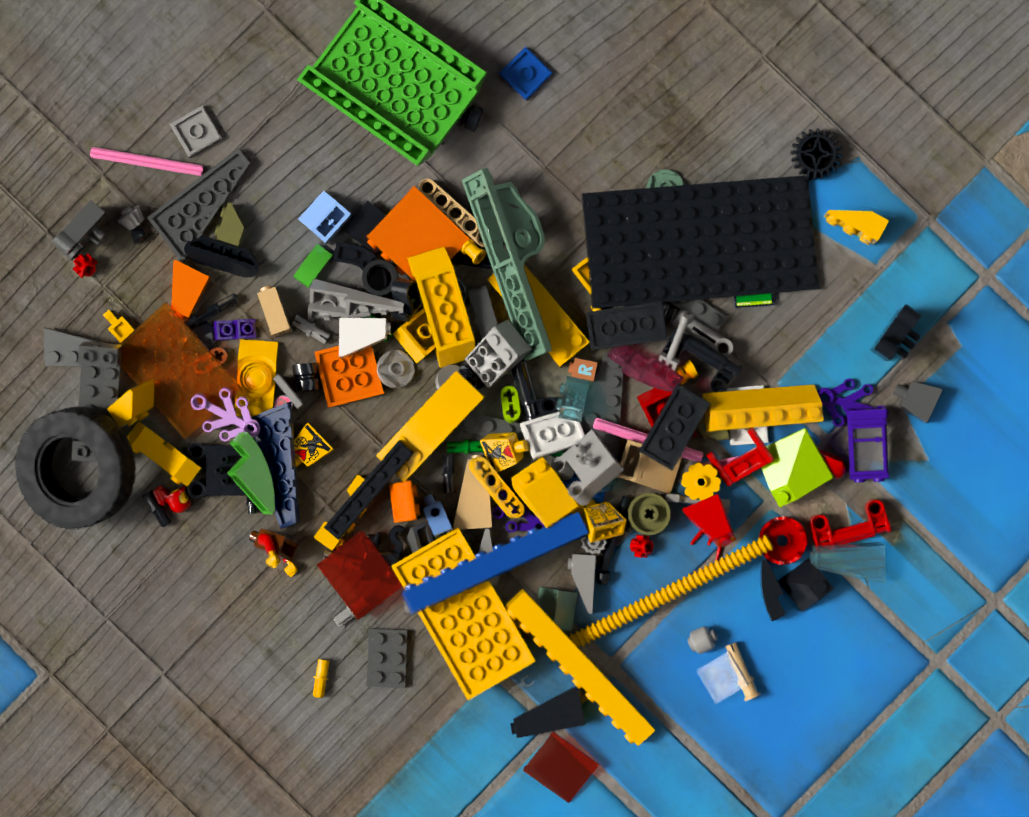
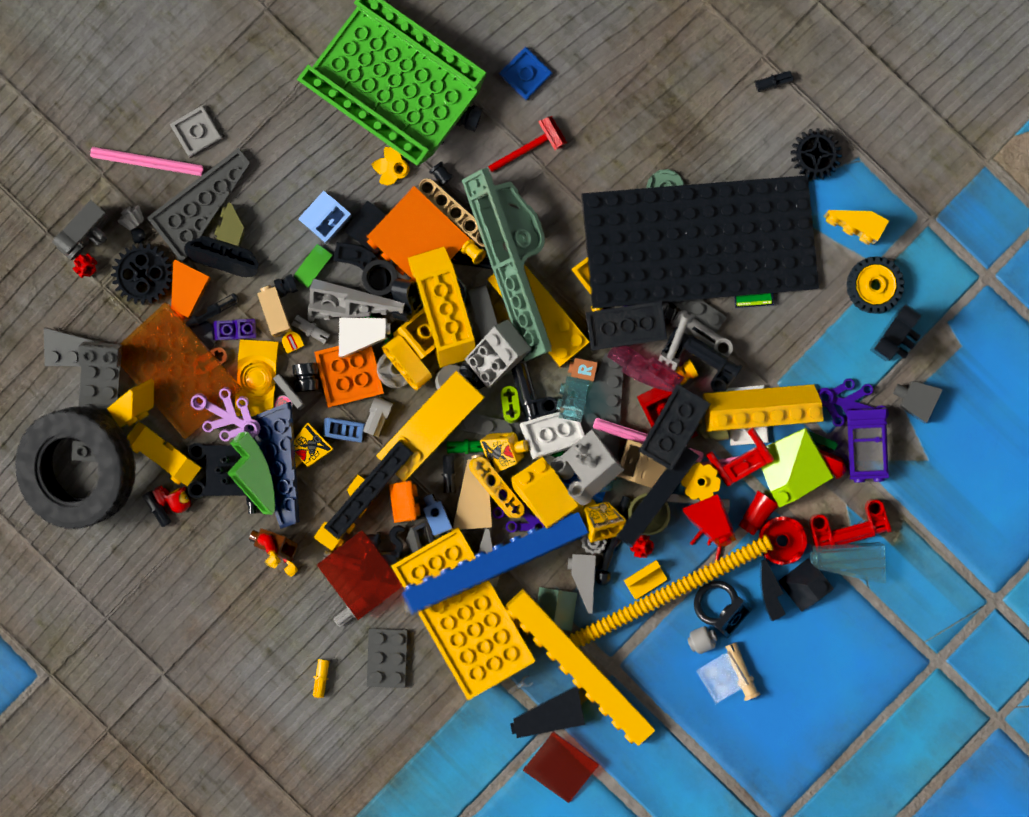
(120, 327): yellow plate -> none
(130, 286): none -> black gear
(285, 285): none -> black wheel
(292, 341): none -> yellow tile
(326, 428): none -> medium blue slope
(379, 413): none -> light grey piece
(388, 165): none -> yellow plate
(407, 362): none -> yellow beam
(441, 174): none -> black bush
(551, 133): none -> red piece
(645, 579): none -> yellow panel
(656, 499): none -> black slope
(730, 616): none -> black tile
(758, 513): none -> red plant
(773, 81): none -> black axle
(820, 440): none -> dark green tile
(890, 283): none -> wheel

